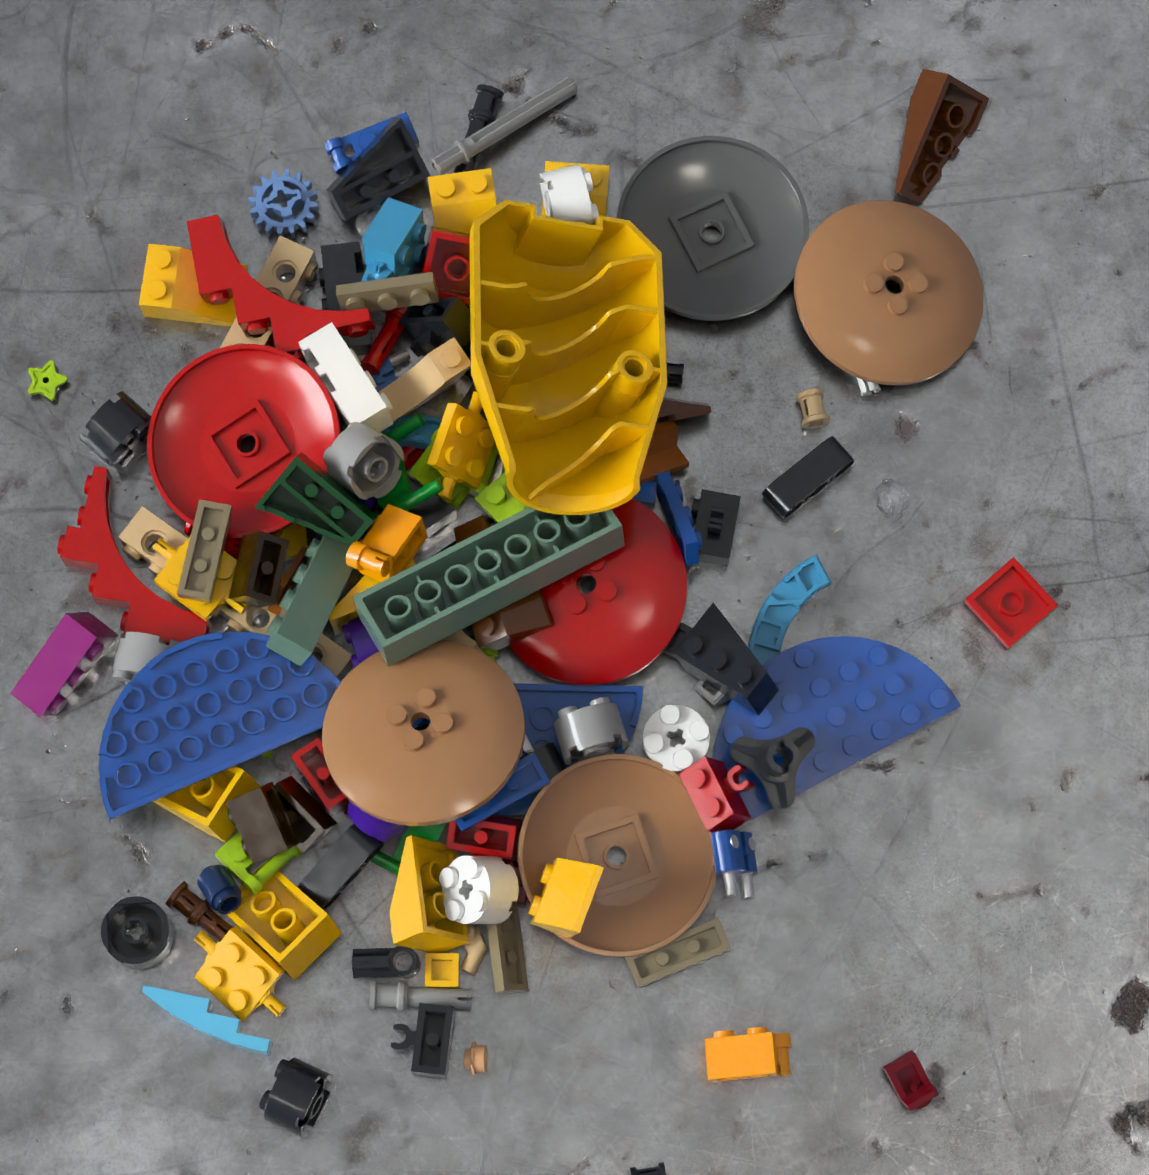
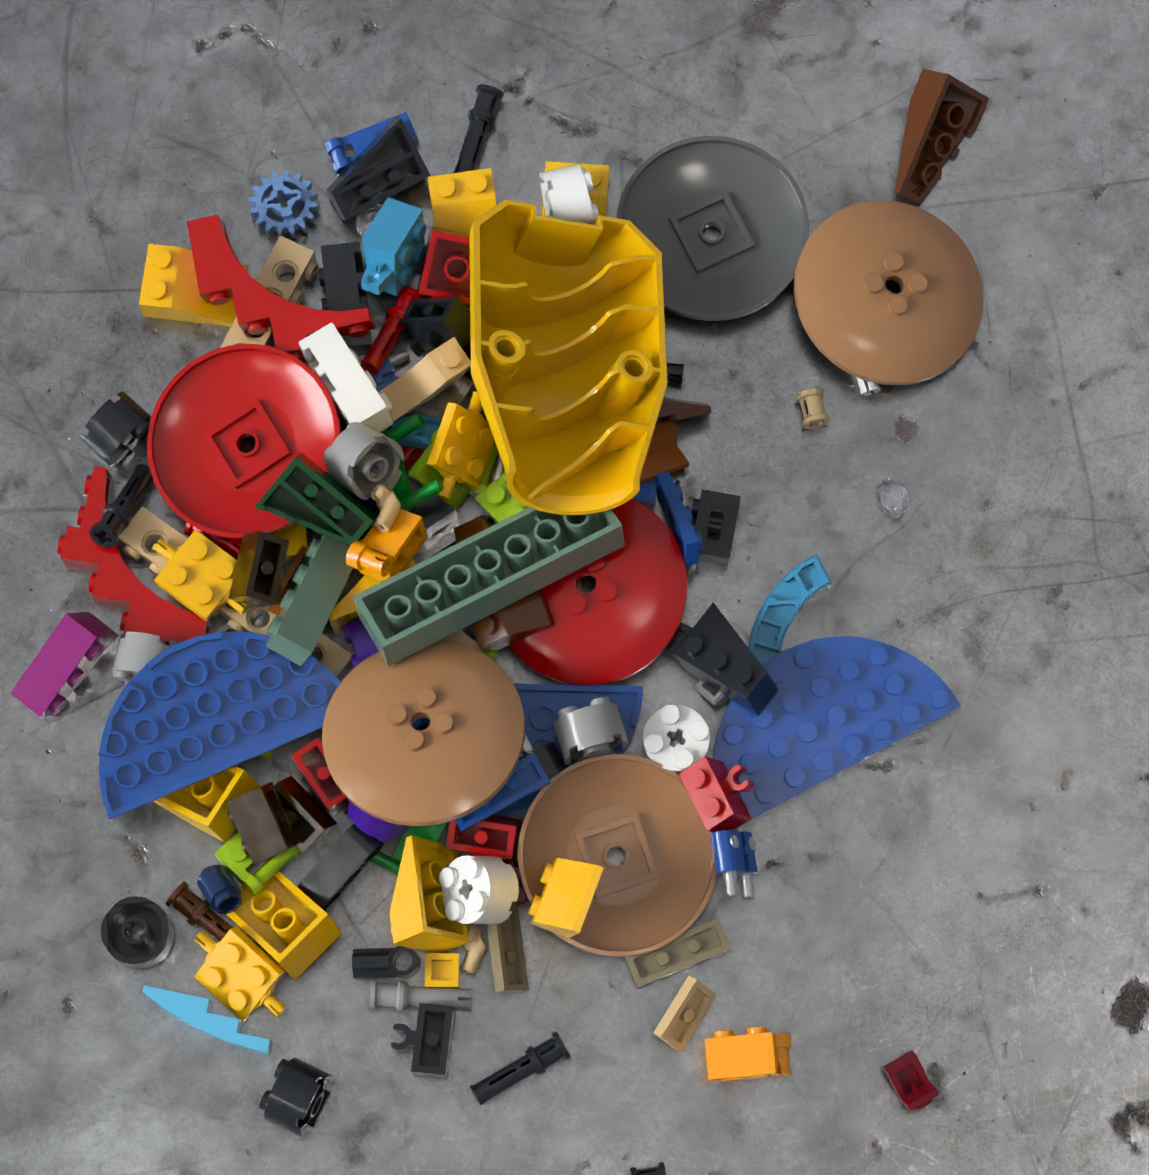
(47, 389): lime plate -> none
(117, 514): none -> black pin
(205, 551): dark tan plate -> none
(388, 293): dark tan plate -> none
(388, 506): none -> tan arm
(463, 150): light grey axle -> none
(476, 1058): light nougat plate -> none
(534, 1061): none -> black pin
(684, 1013): none -> tan plate
(776, 779): black wheel -> none
(808, 477): black beam -> none
(1010, 603): red plate -> none

